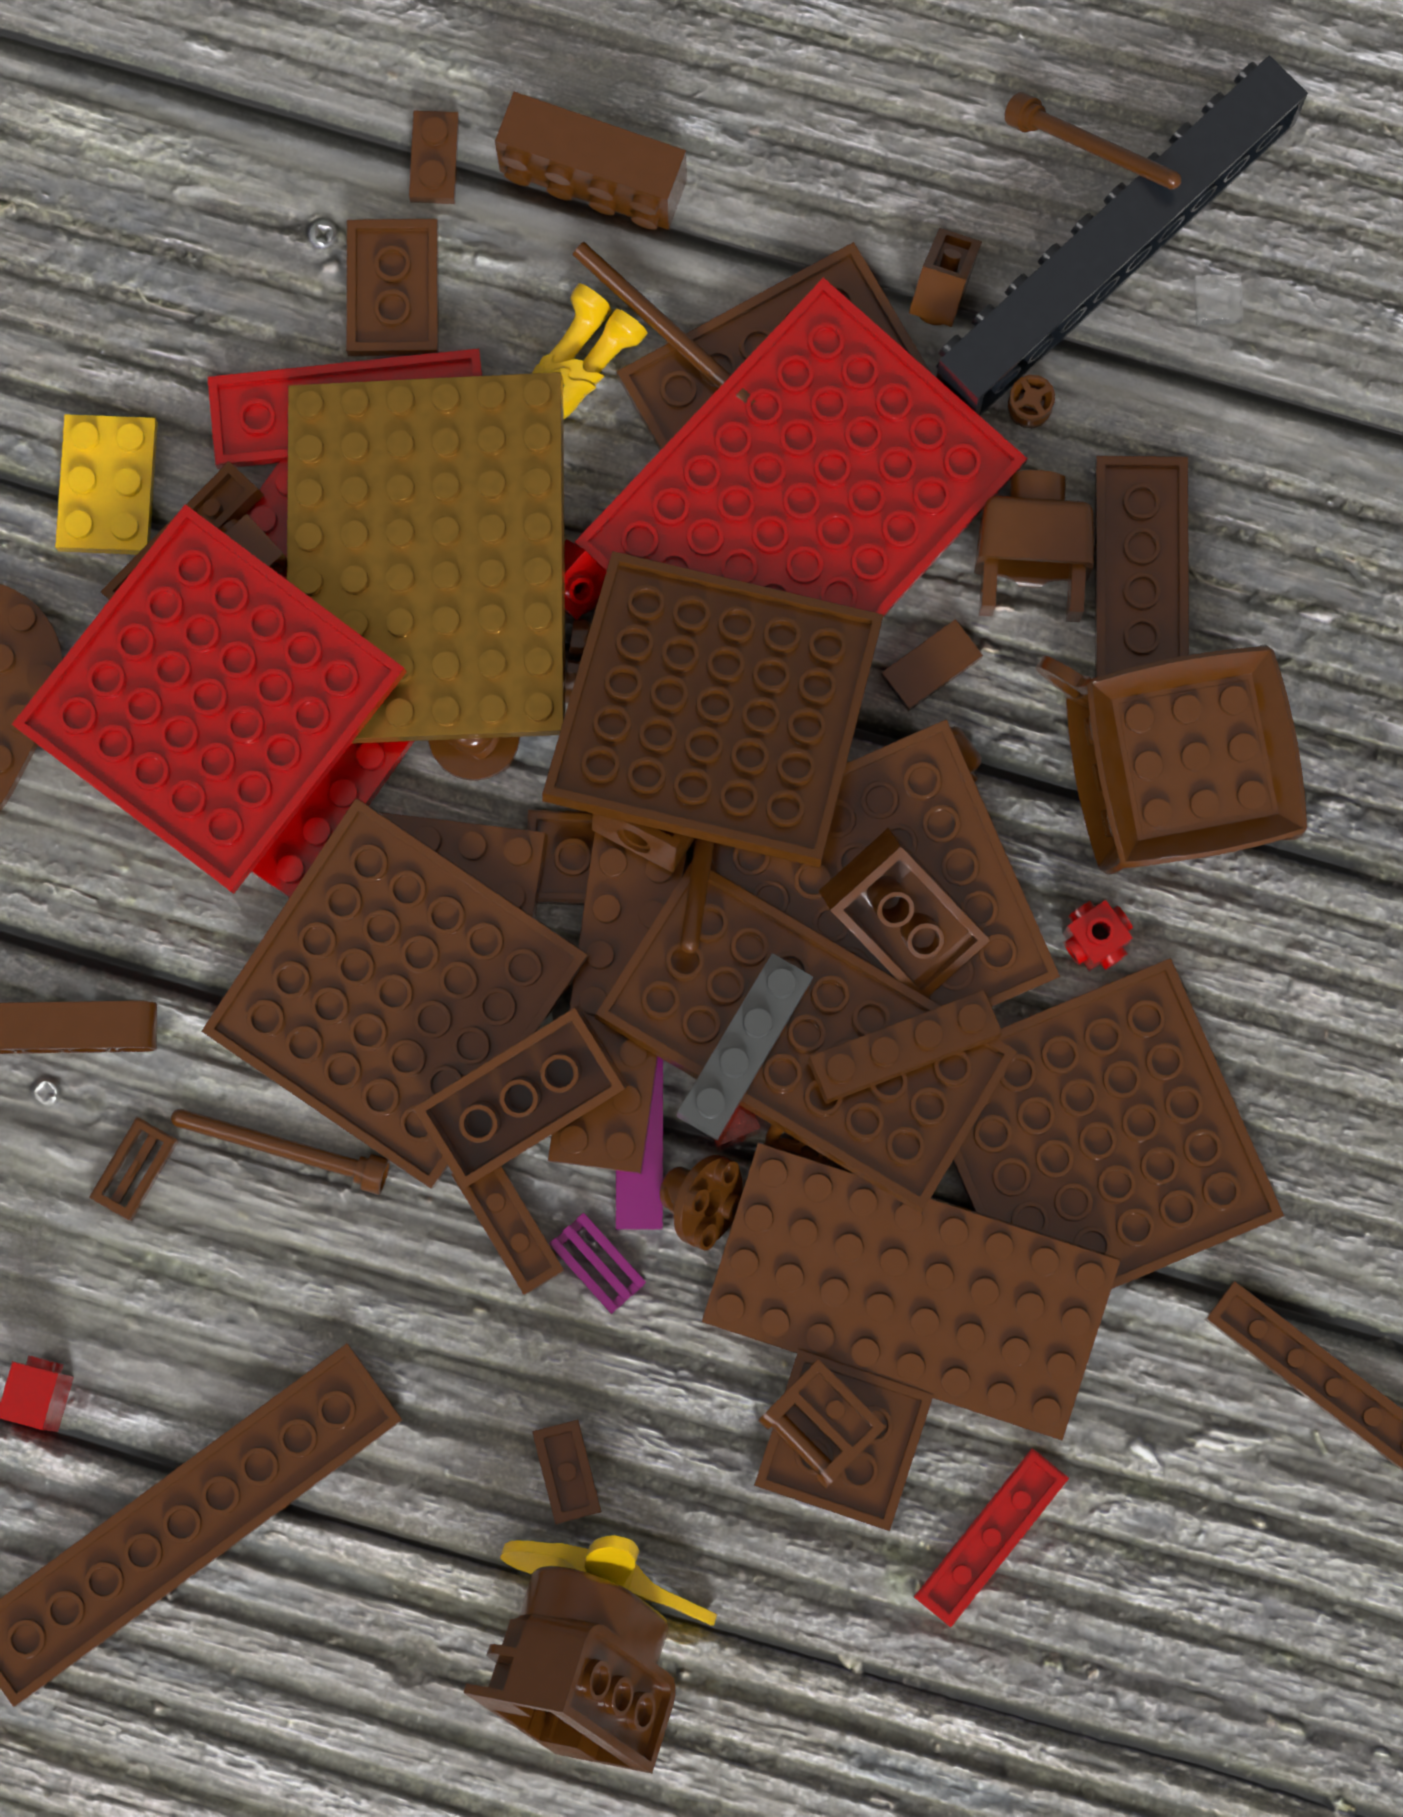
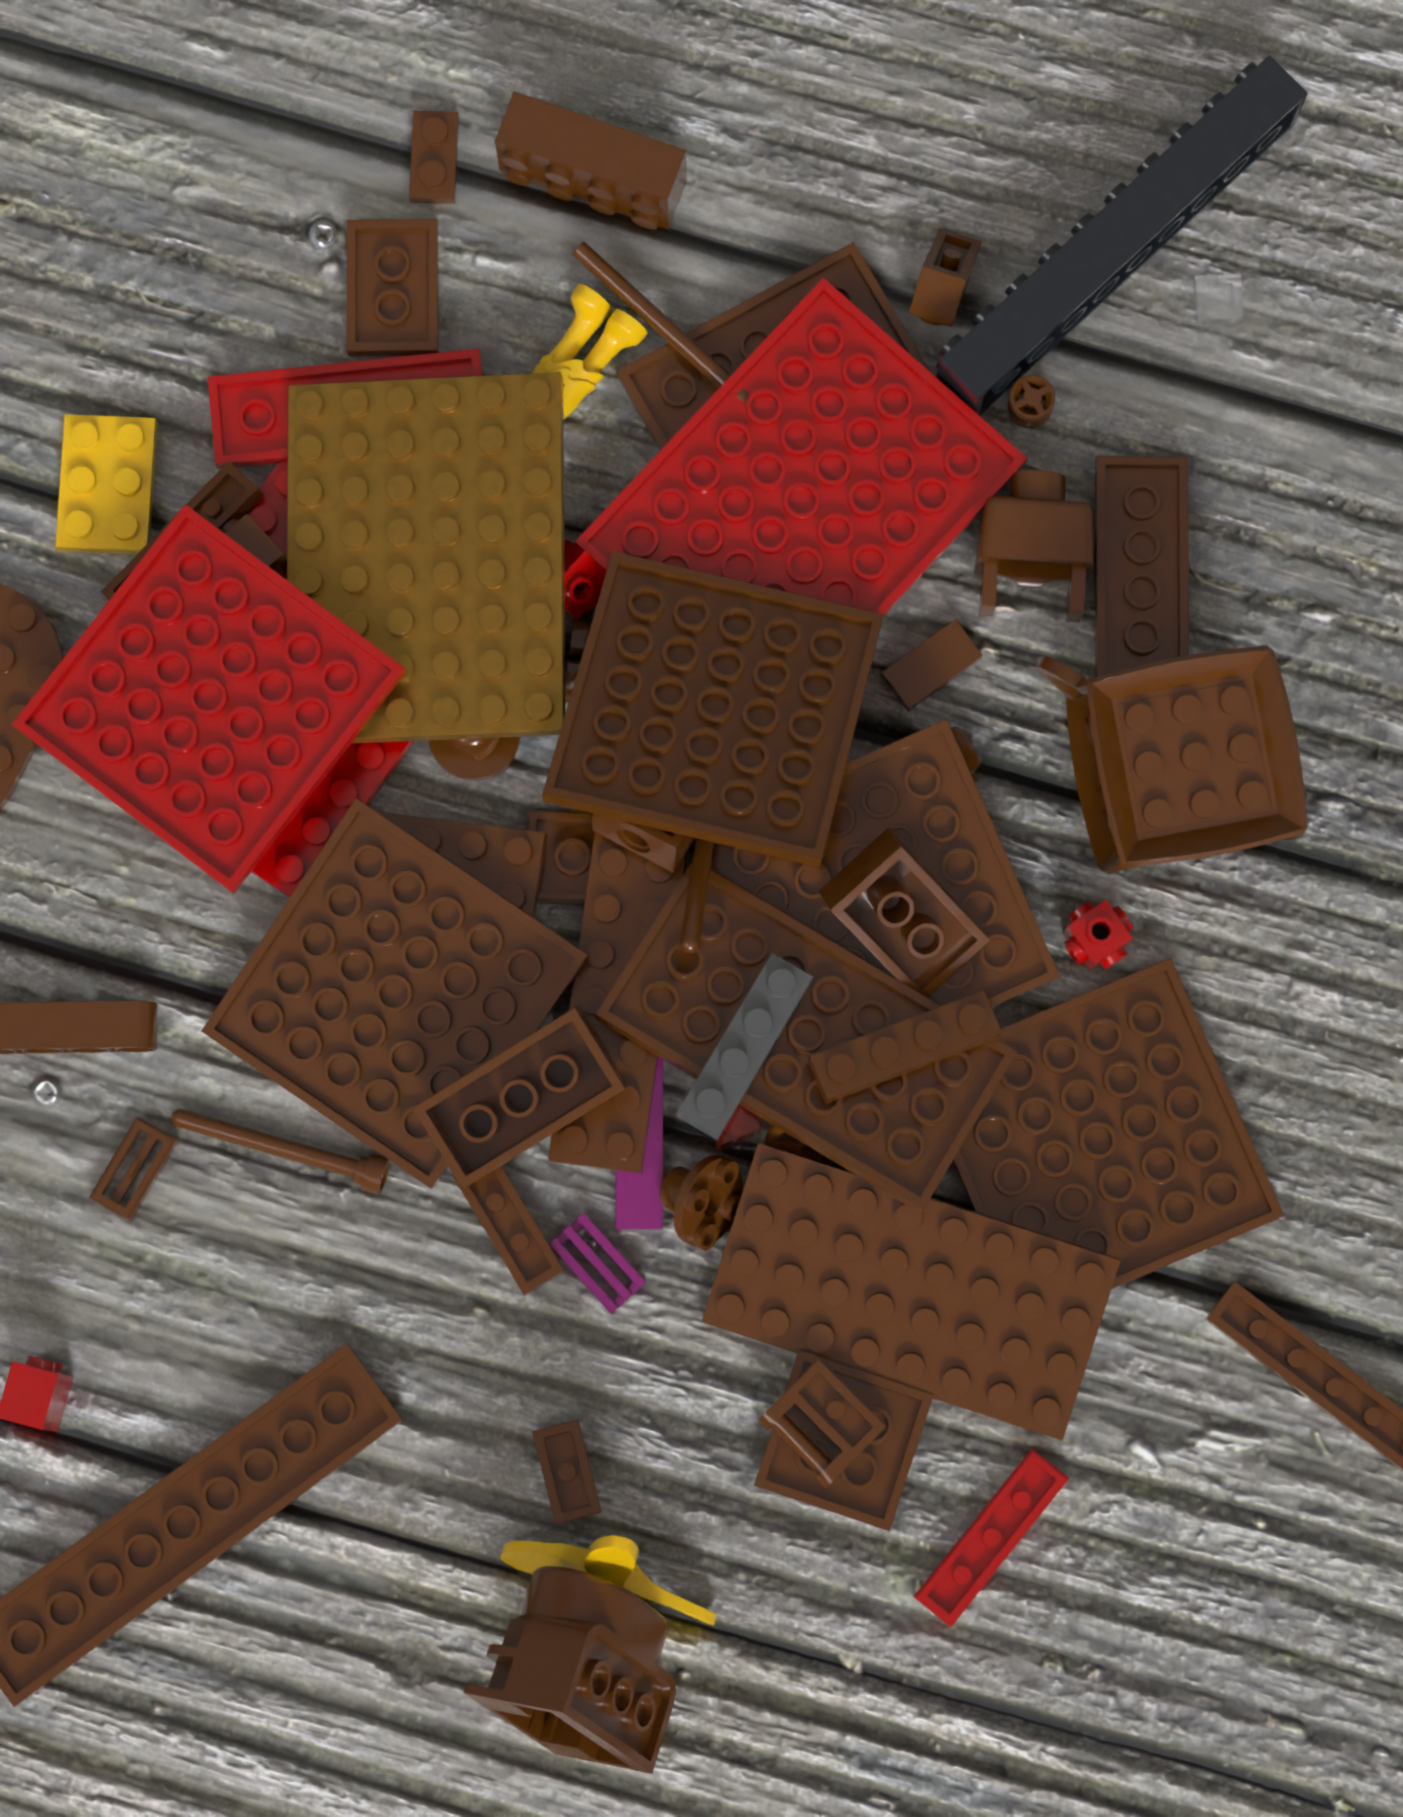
(1028, 115): reddish brown piece -> none

